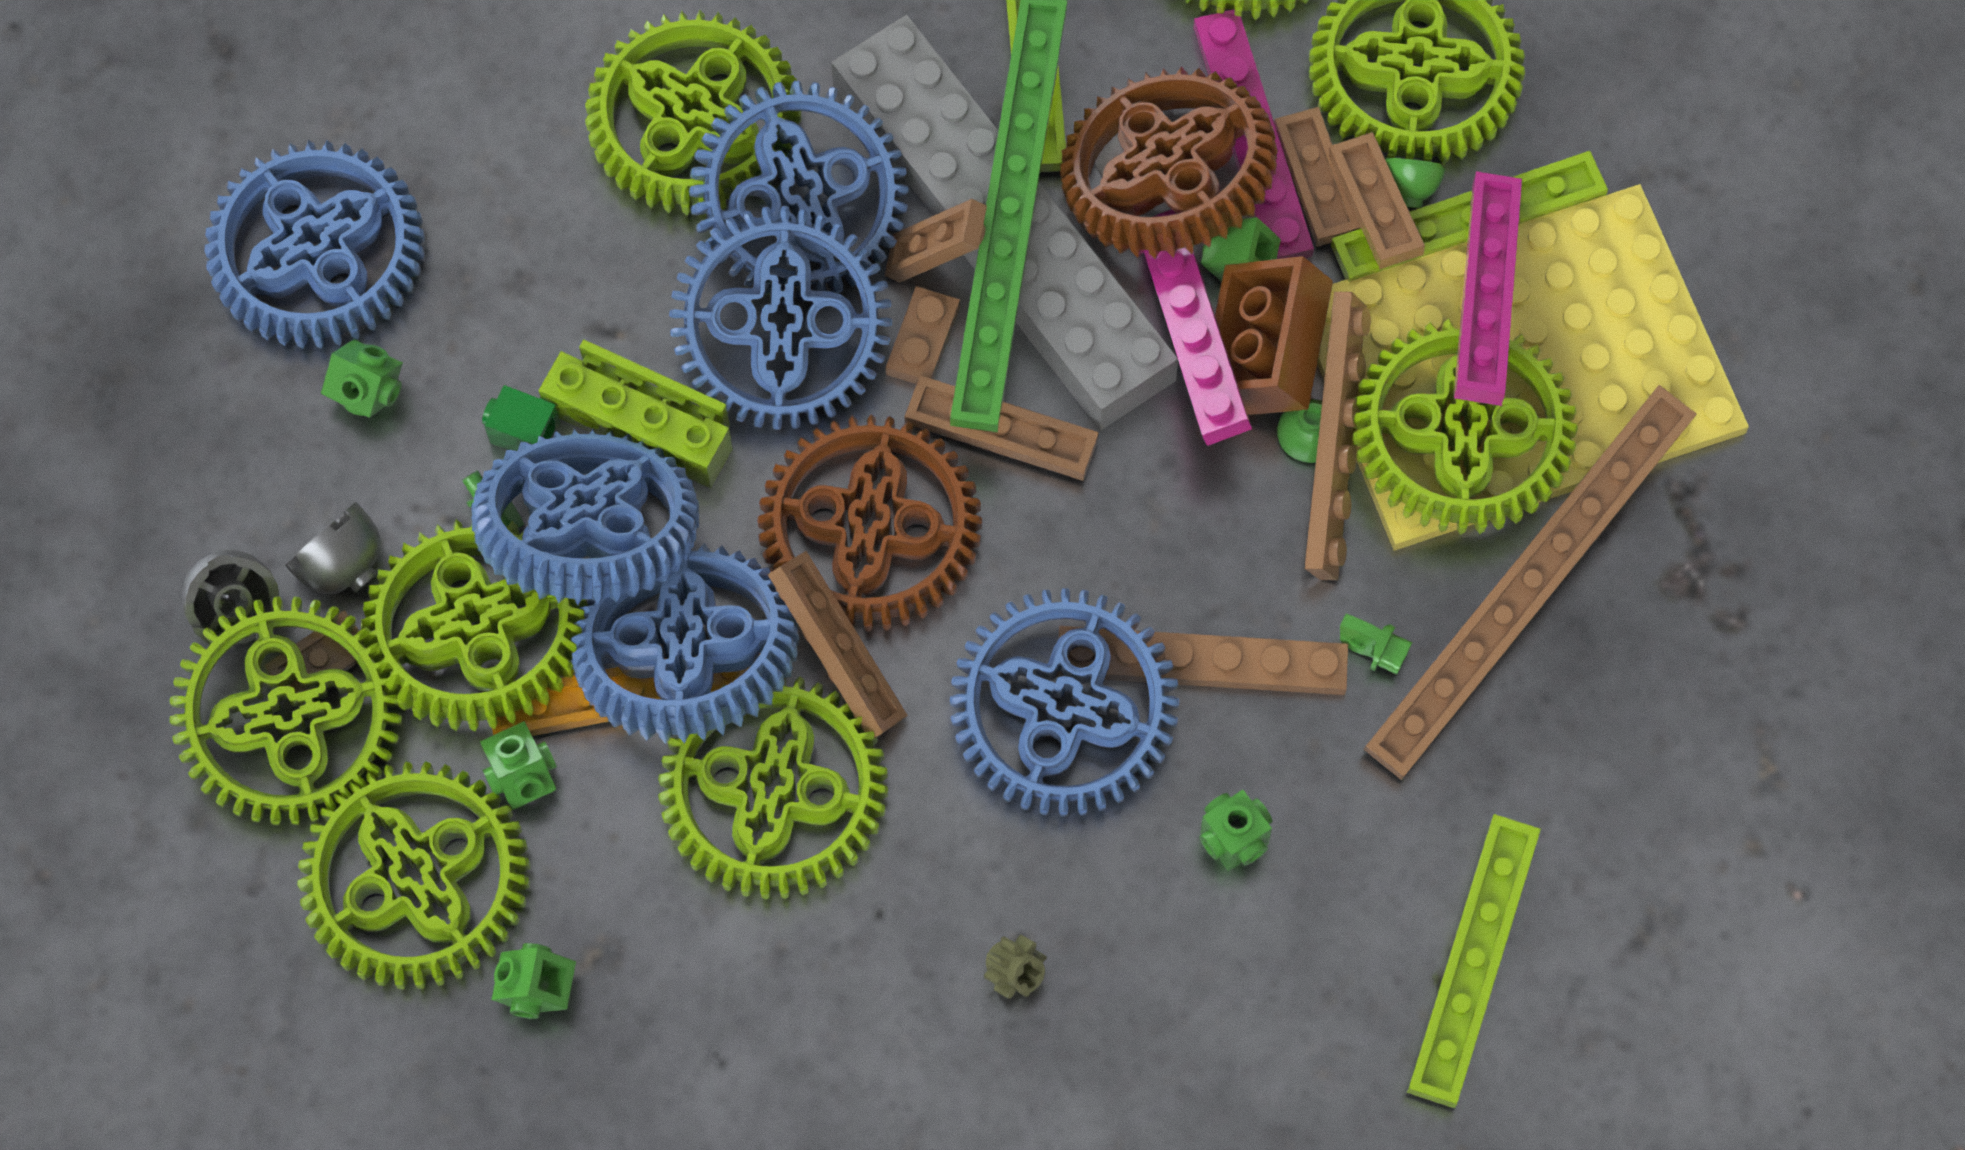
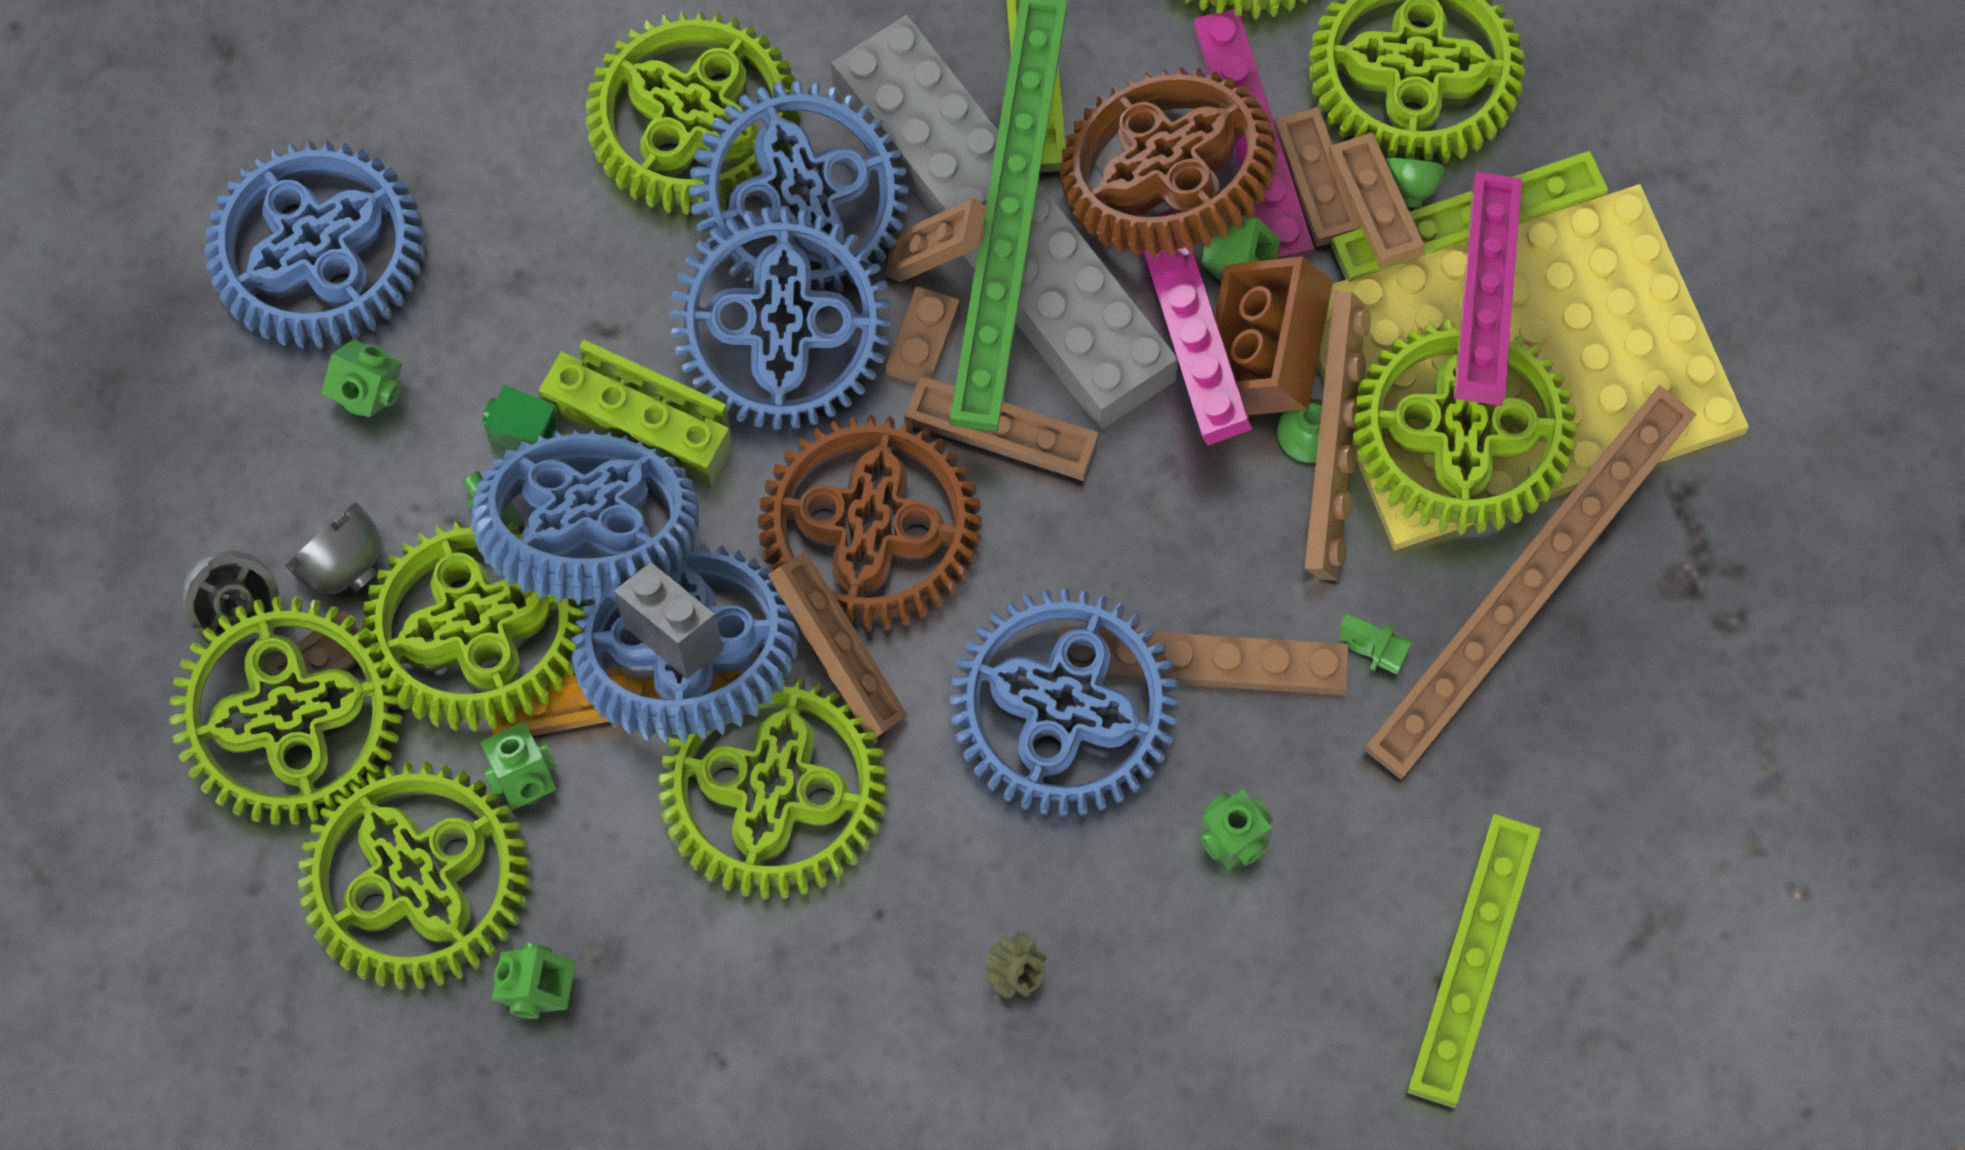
(669, 620): none -> flat silver brick

